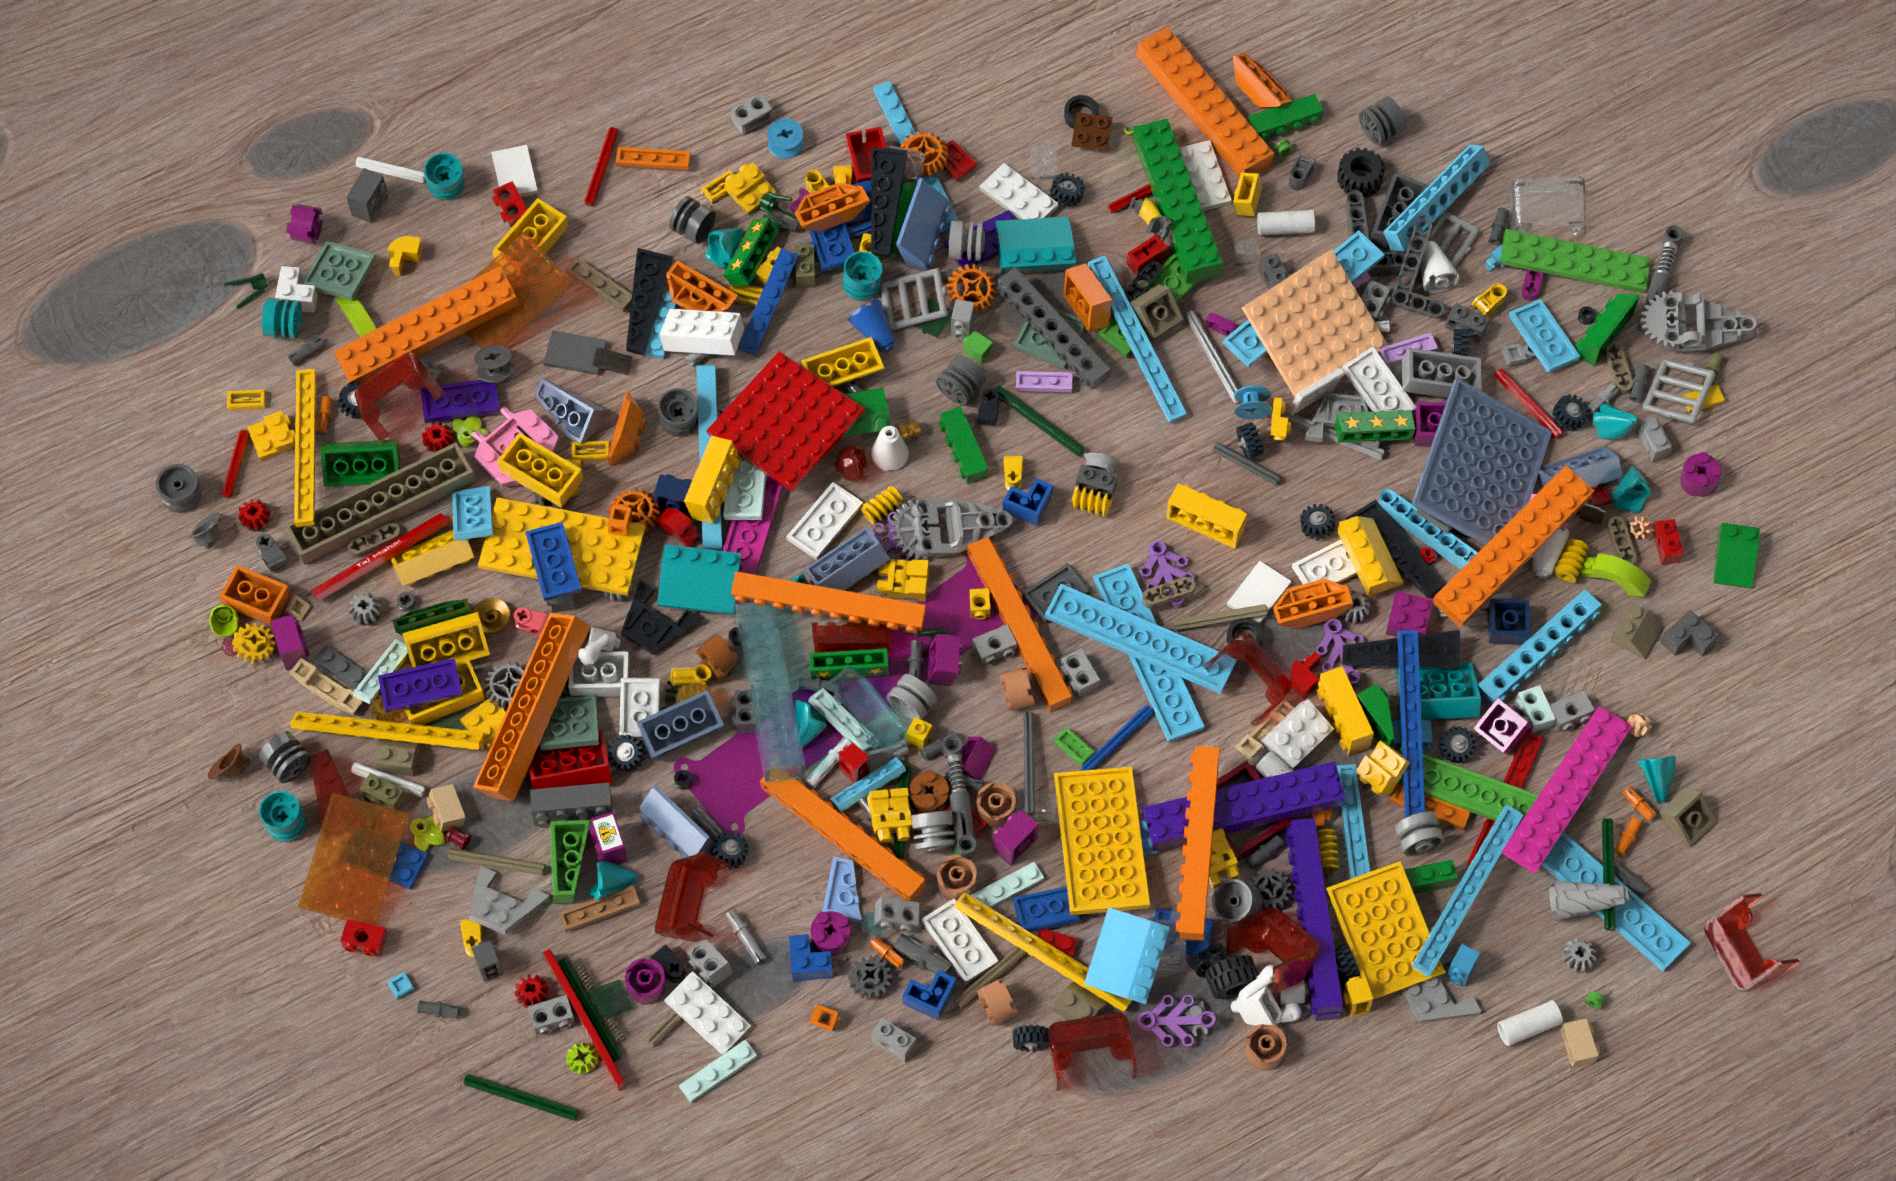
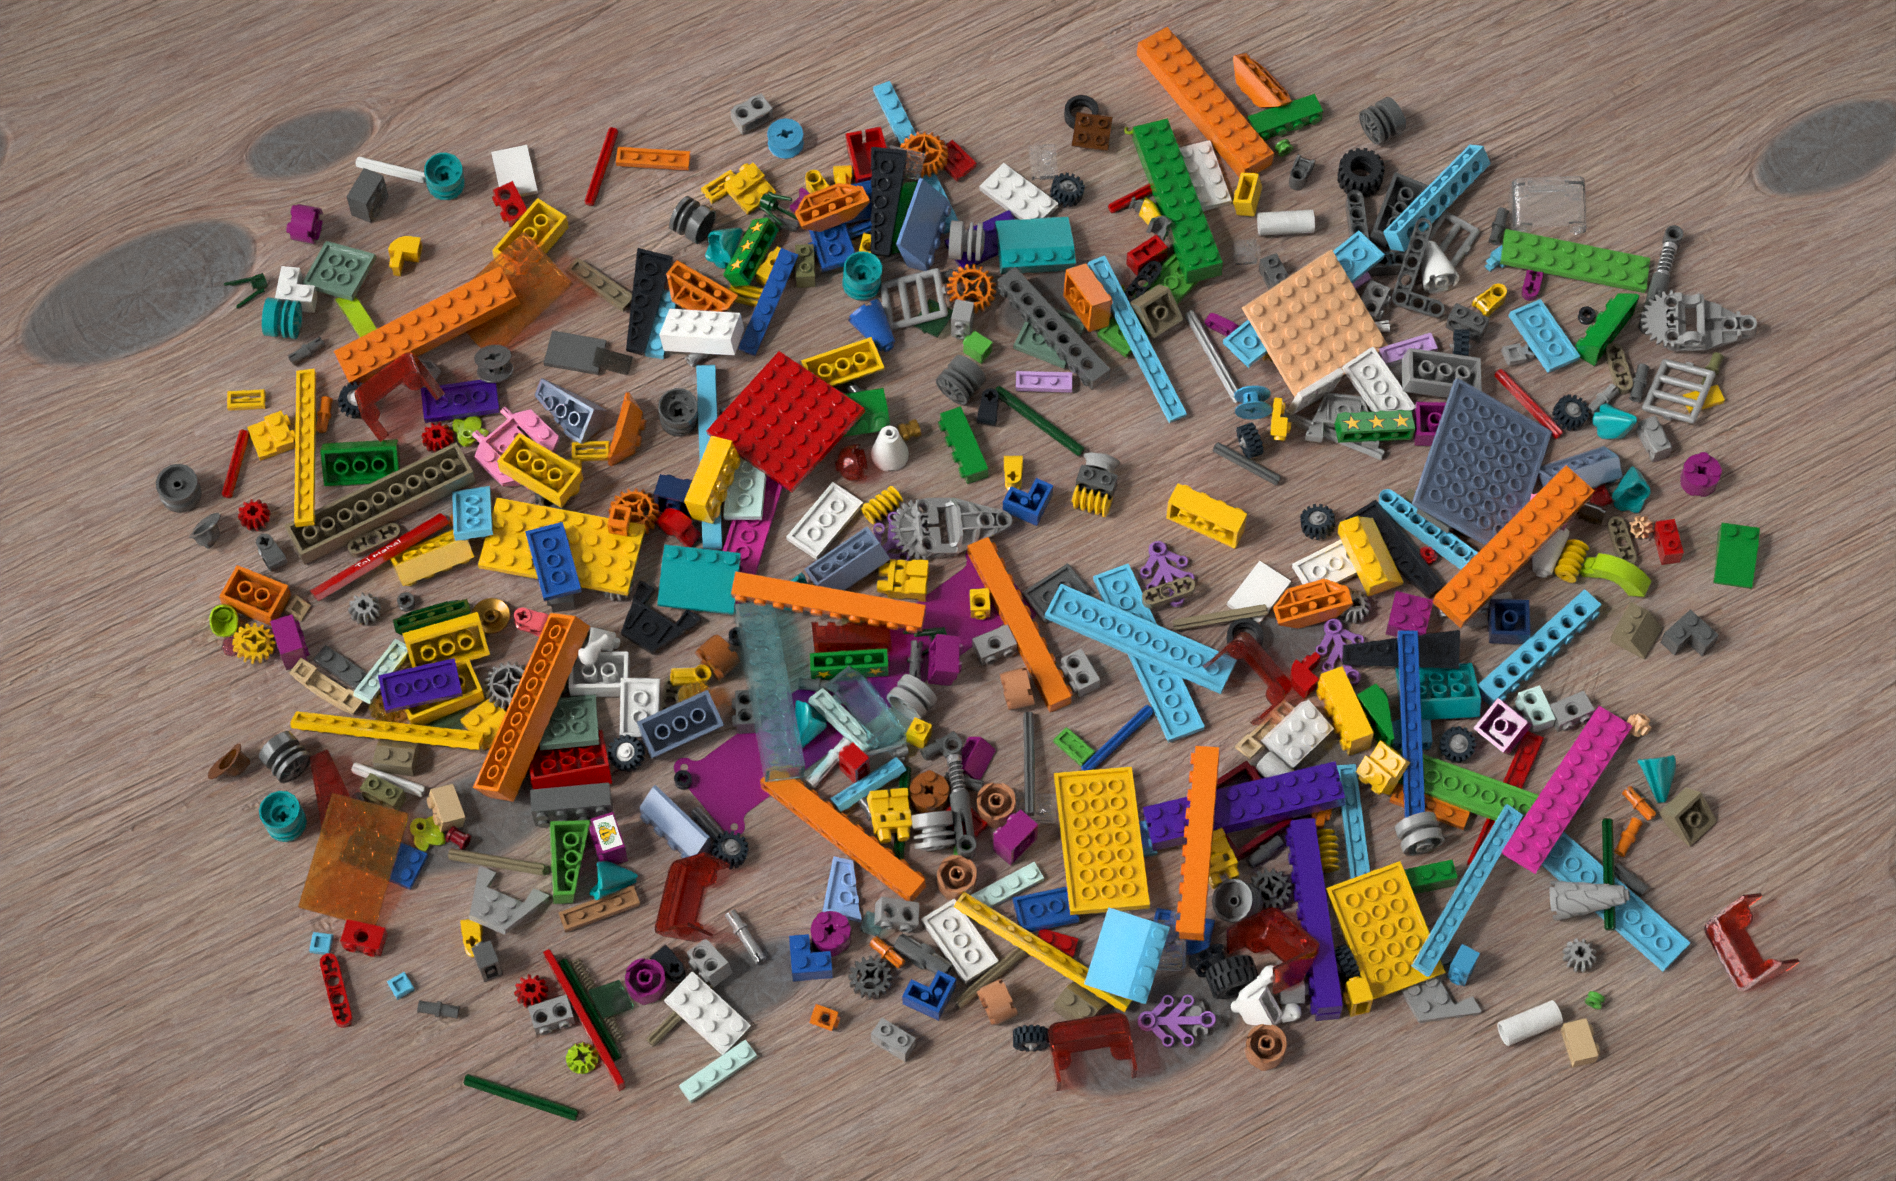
(321, 943): none -> medium azure tile
(333, 991): none -> red beam

